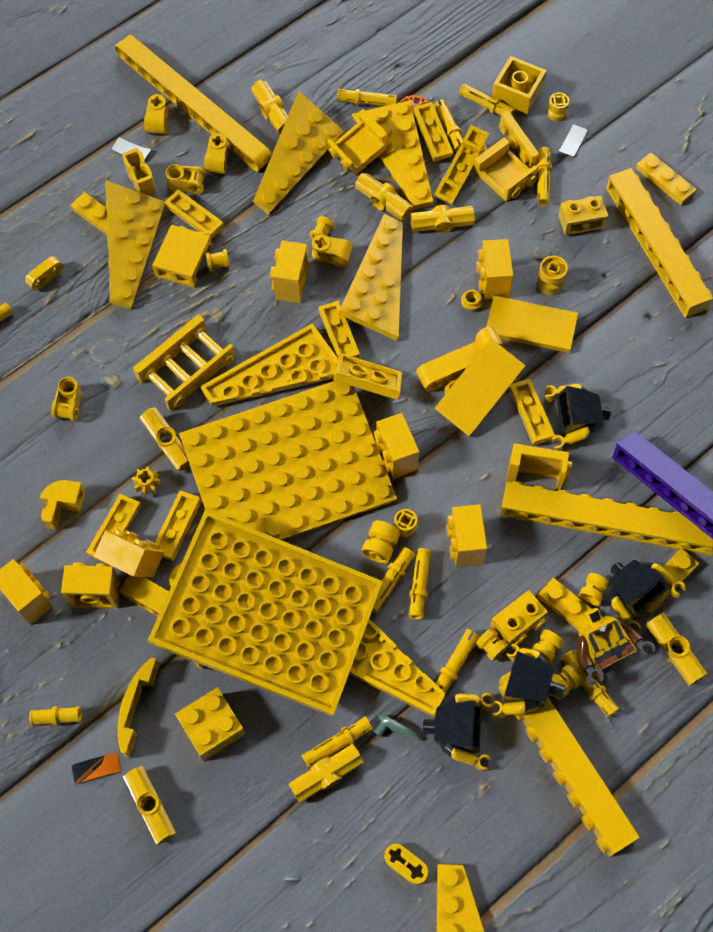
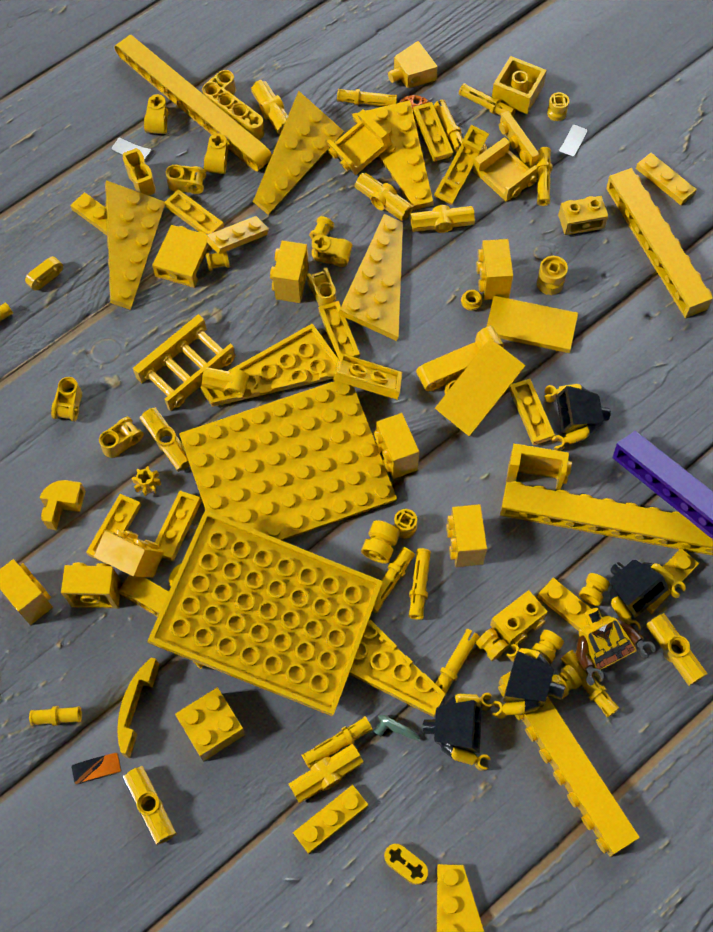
(121, 436): none -> yellow piece
(221, 92): none -> yellow beam
(231, 382): none -> yellow piece
(237, 235): none -> yellow plate
(321, 286): none -> yellow piece
(330, 819): none -> yellow plate
(413, 67): none -> yellow torso

